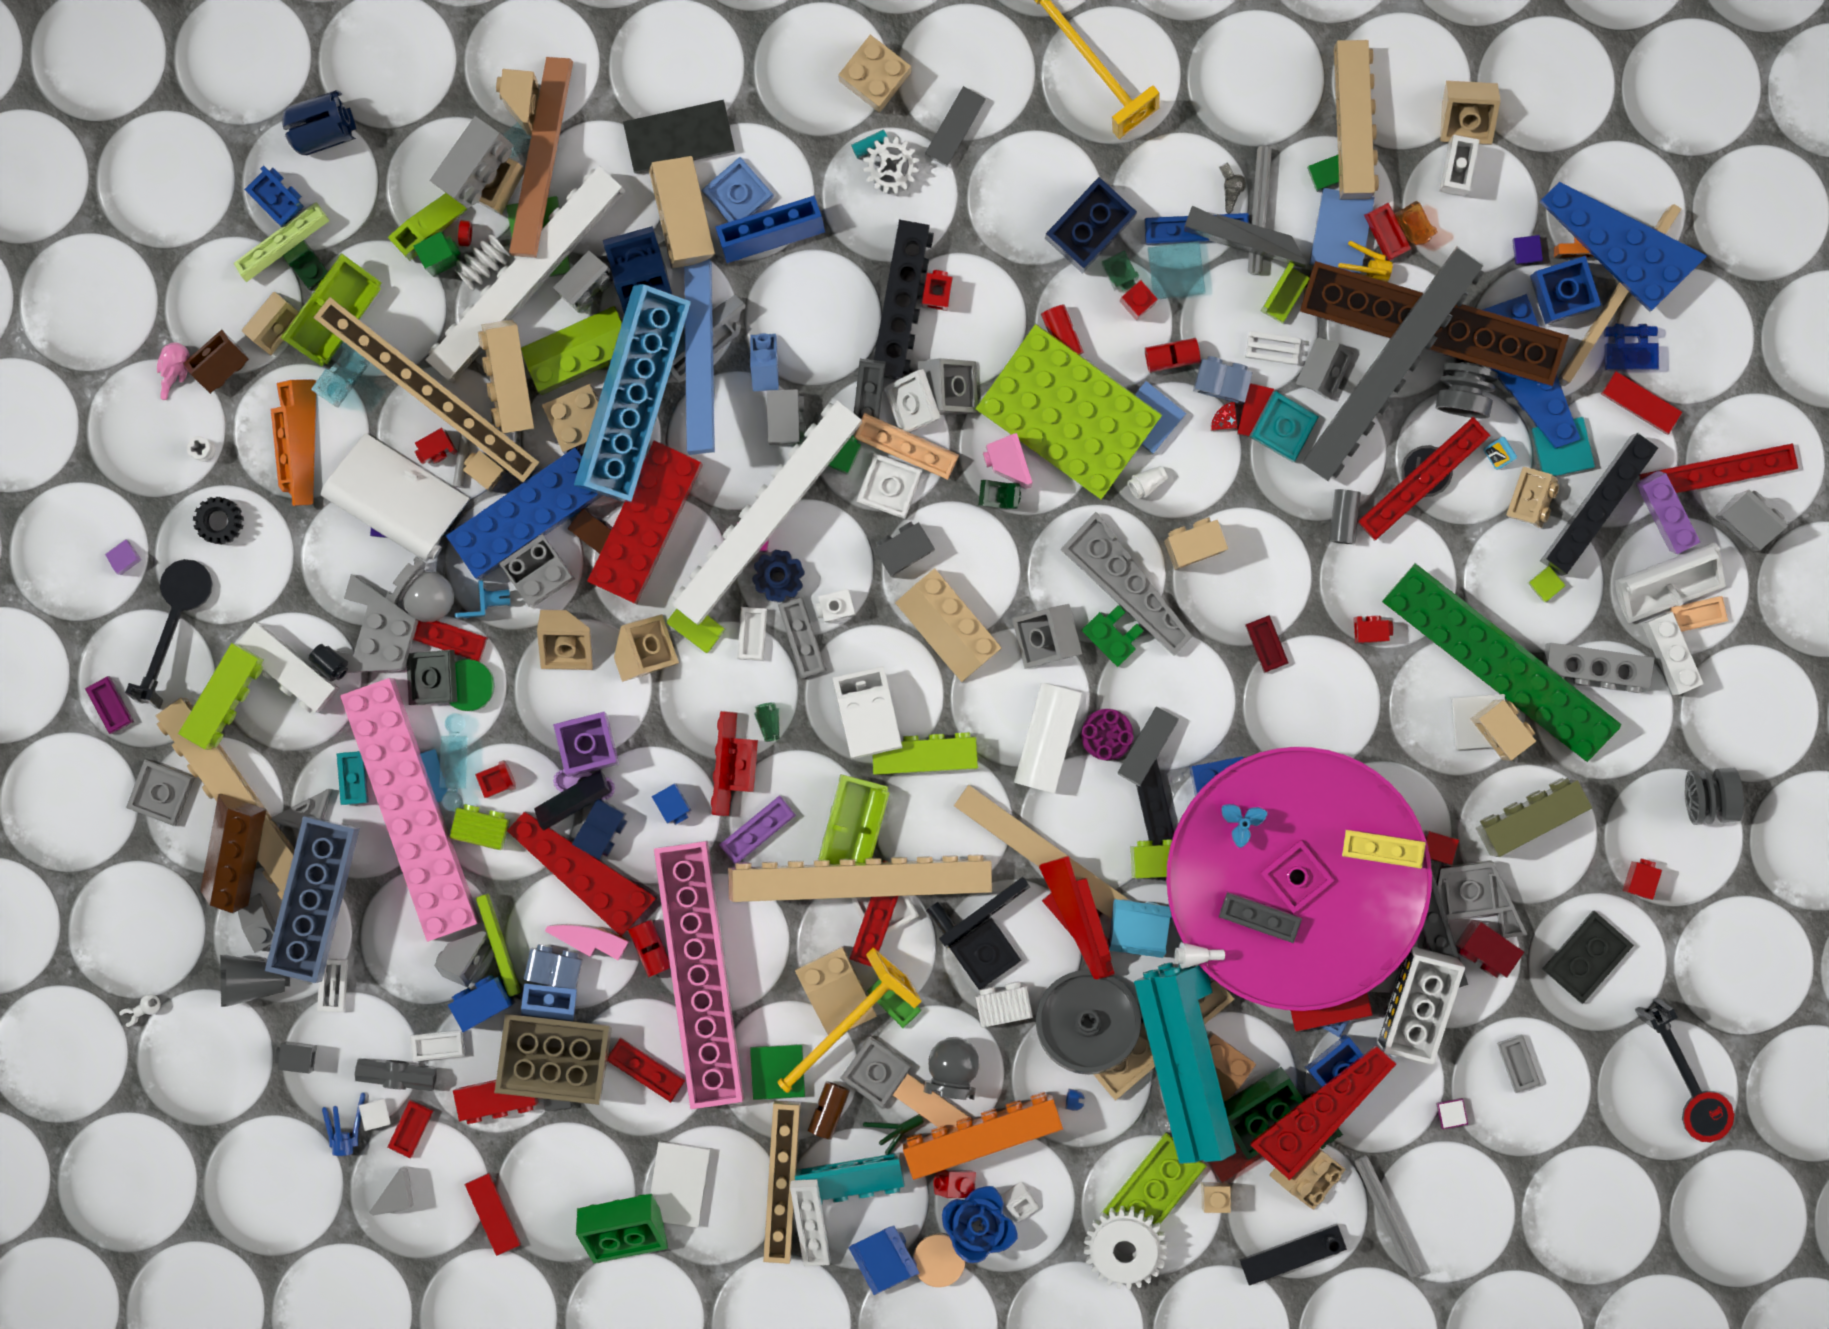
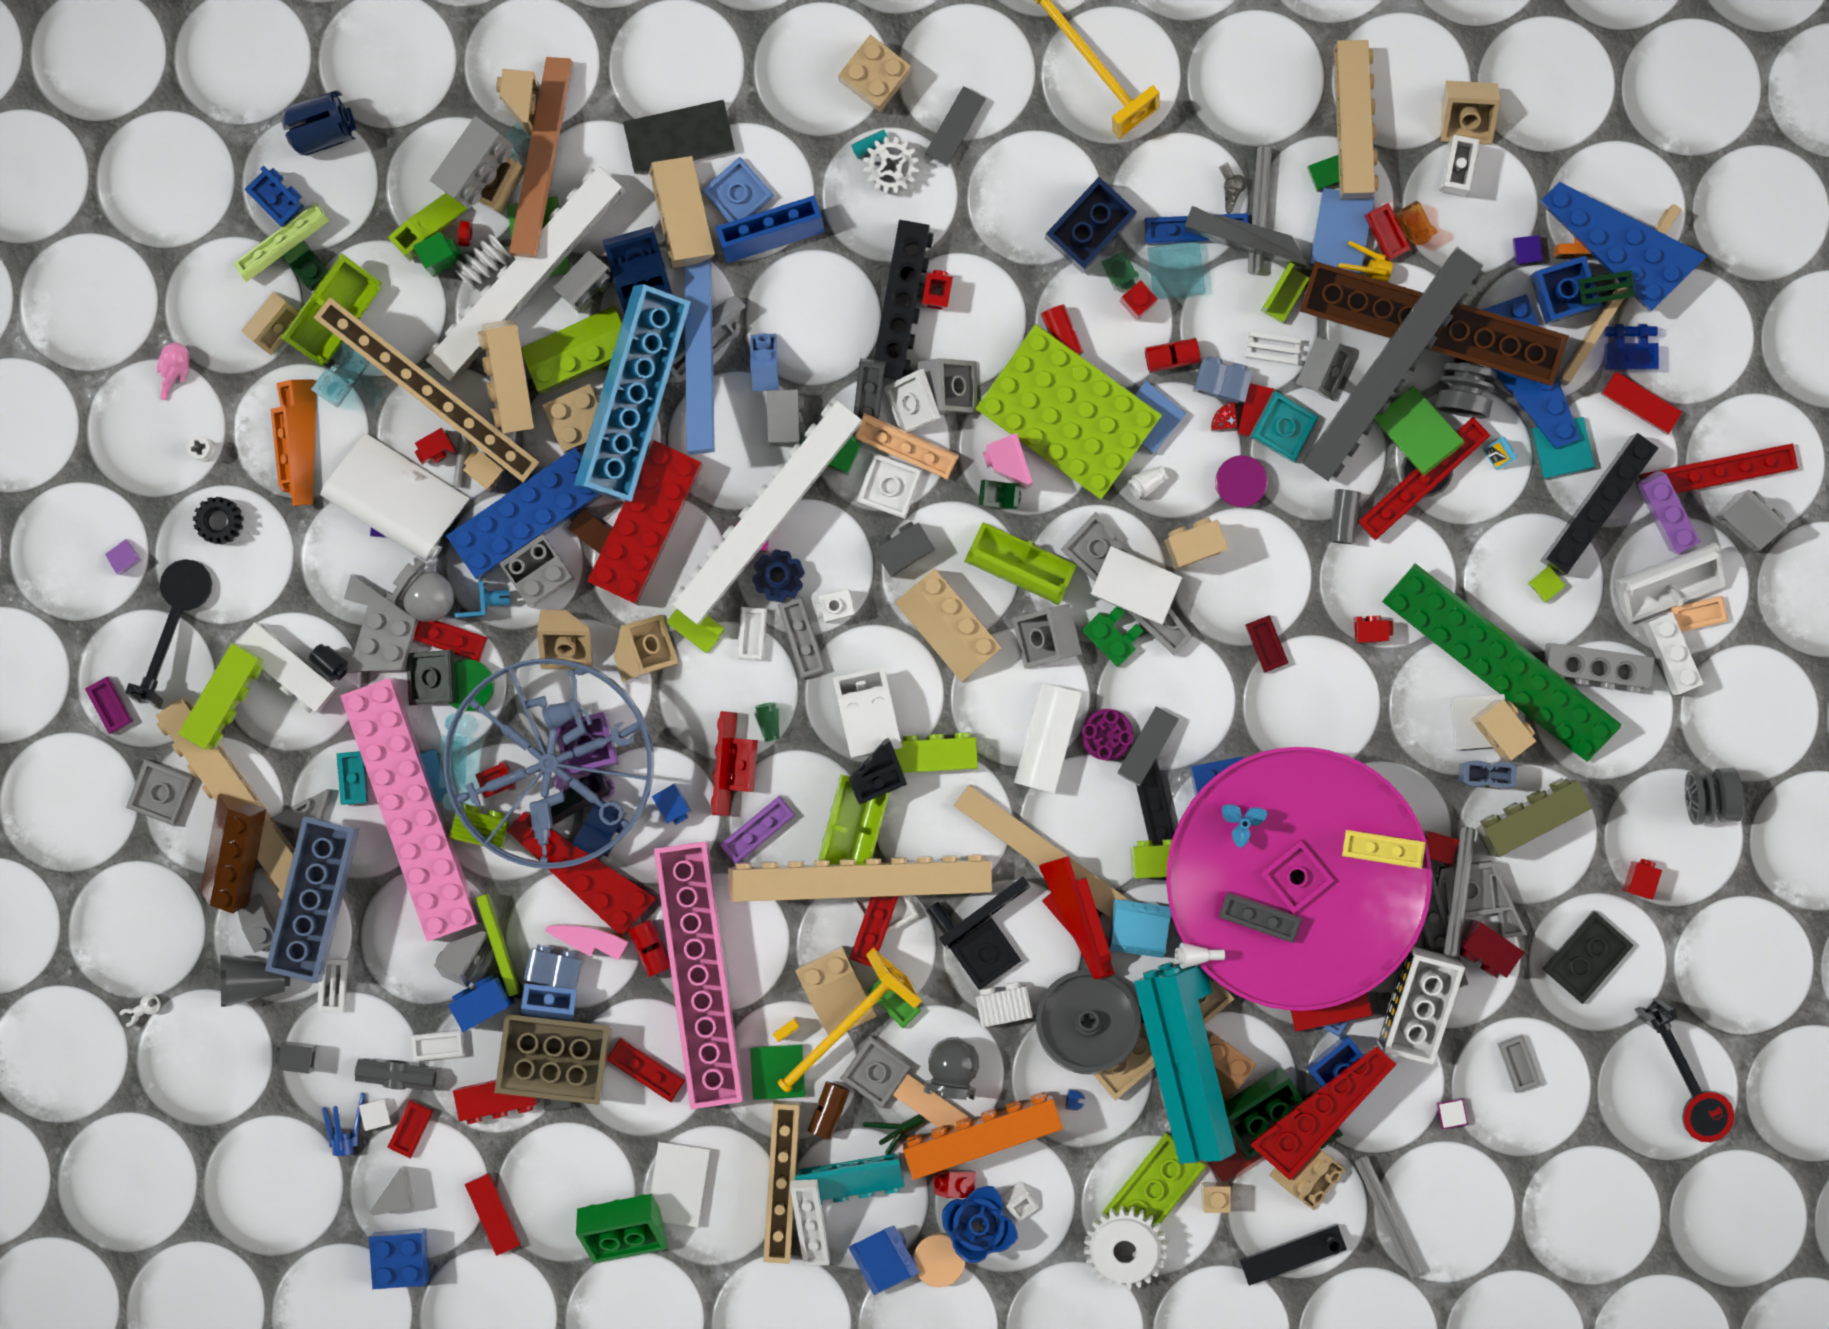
(216, 361): reddish brown brick -> none
(399, 1258): none -> blue brick
(554, 717): none -> sand blue piece
(786, 1029): none -> yellow tile
(877, 774): none -> black wing
(1020, 563): none -> lime container
(1136, 585): none -> white tile
(1241, 481): none -> magenta tile
(1419, 431): none -> bright green tile
(1459, 891): none -> light grey axle
(1492, 774): none -> sand blue brick
(1533, 497): tan bracket -> none
(1629, 284): none -> dark green tile

